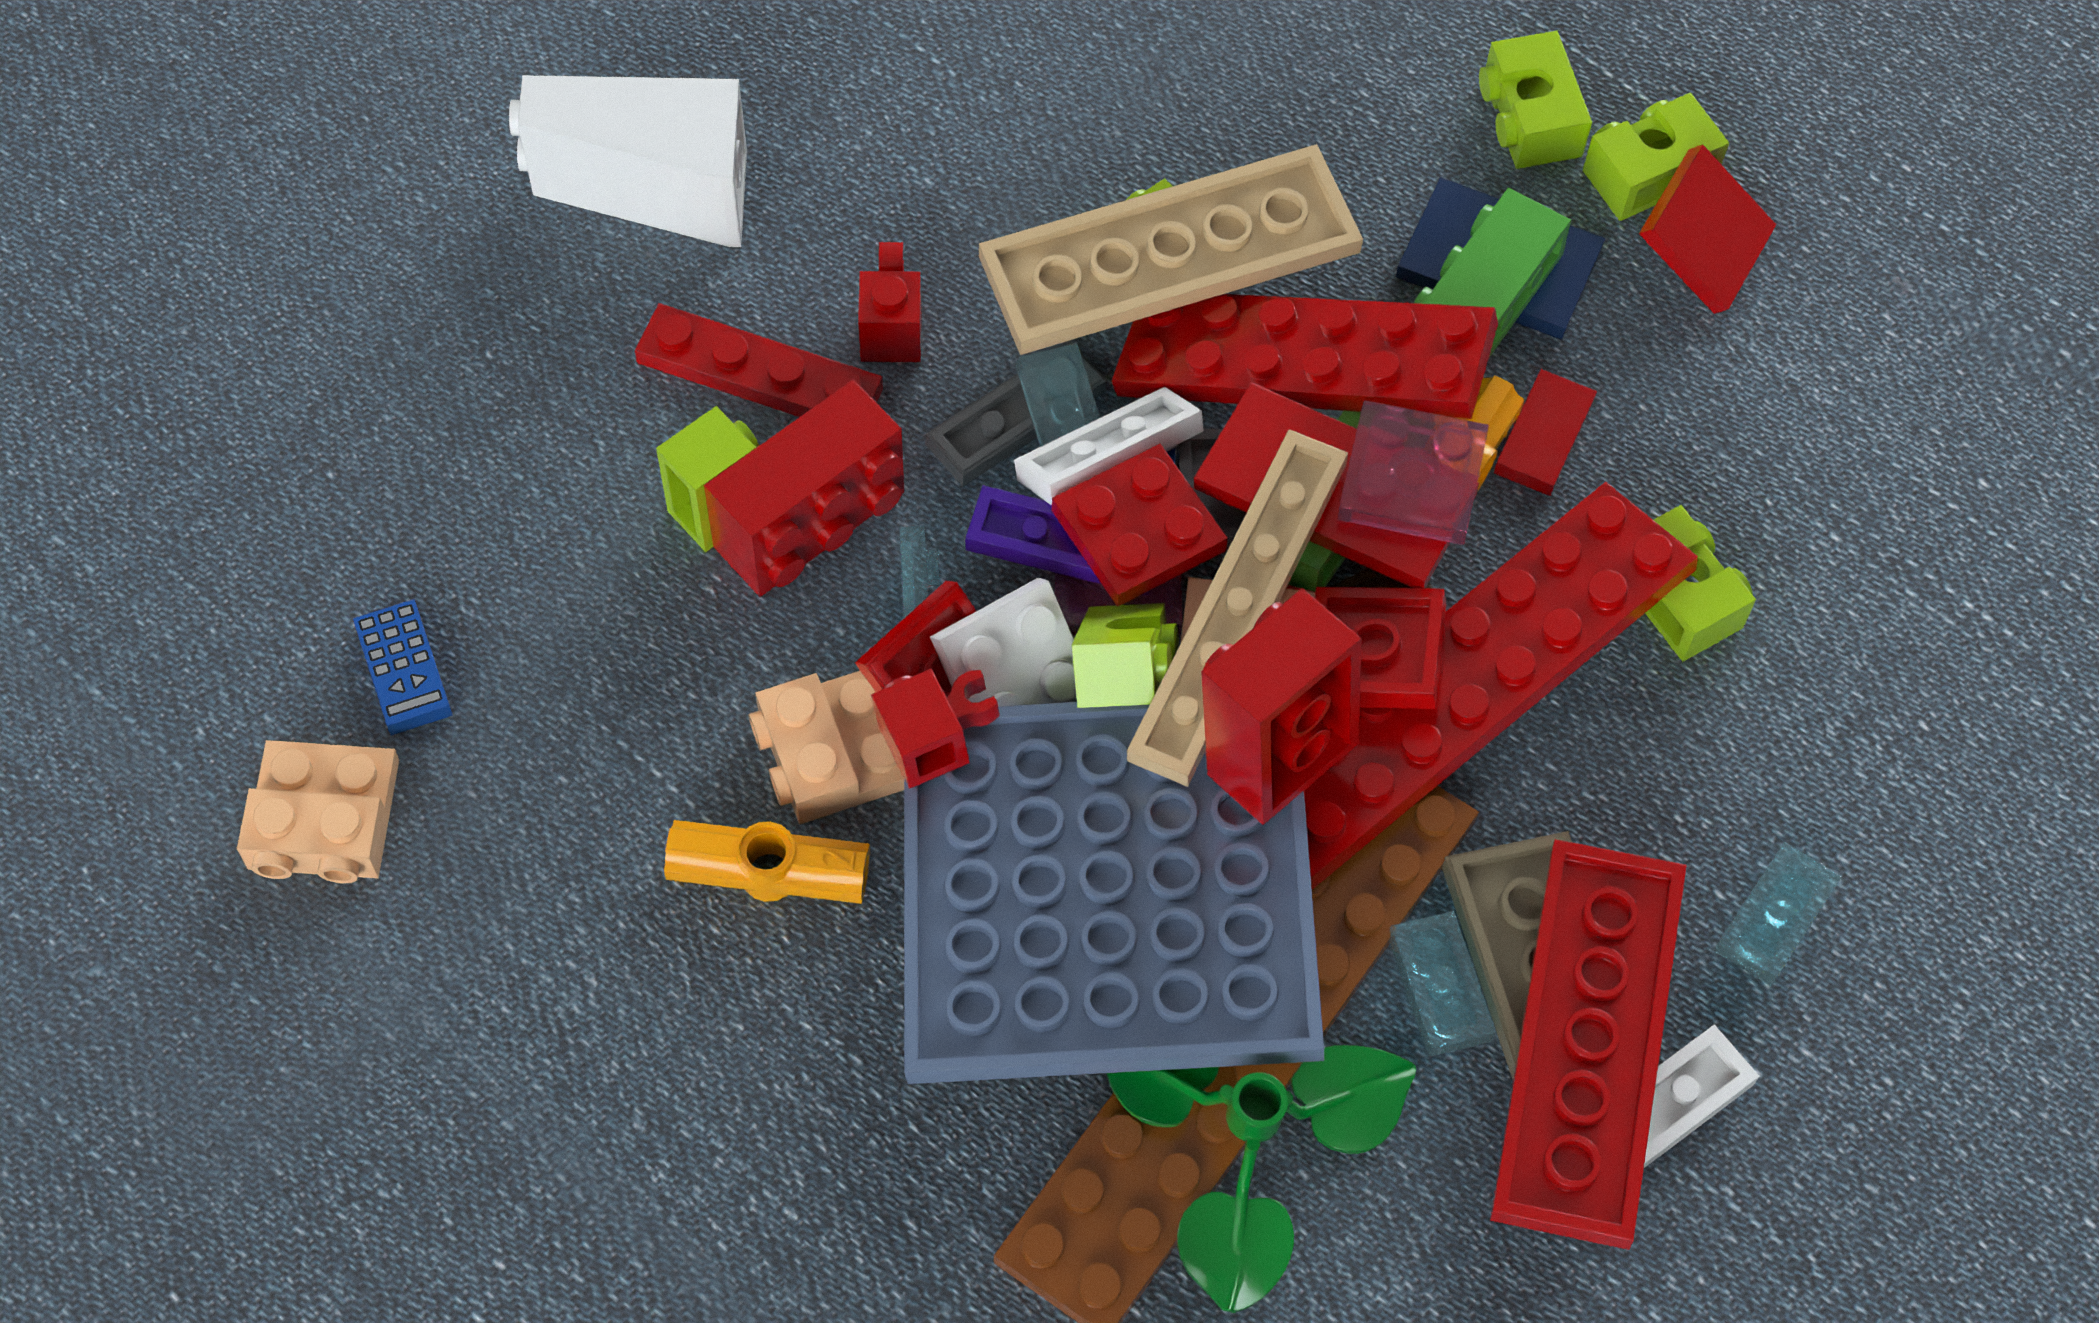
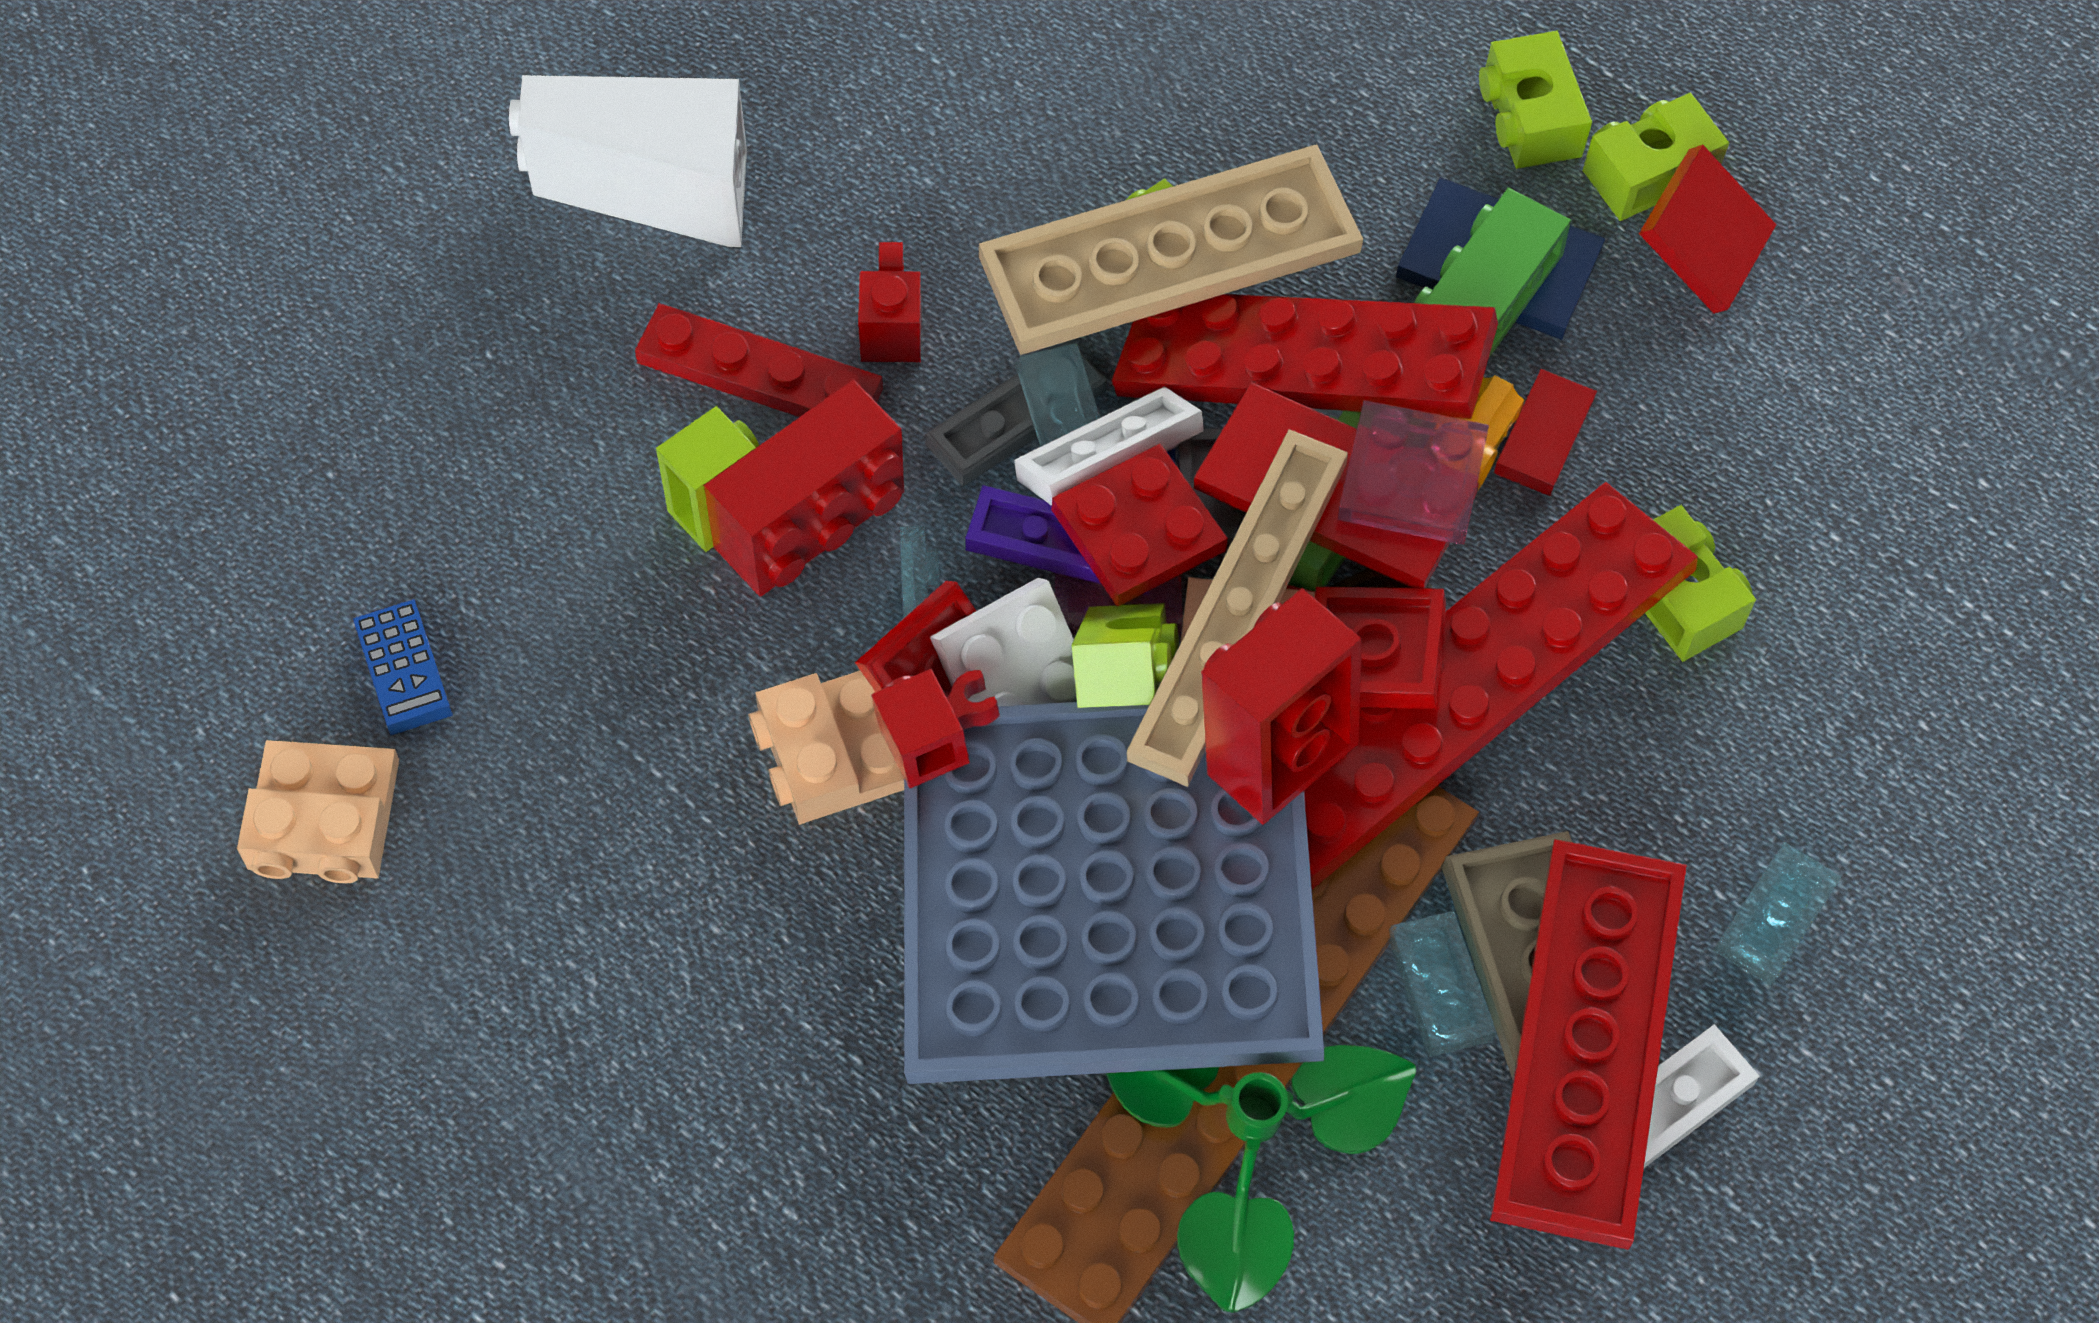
(726, 854): light orange piece -> none

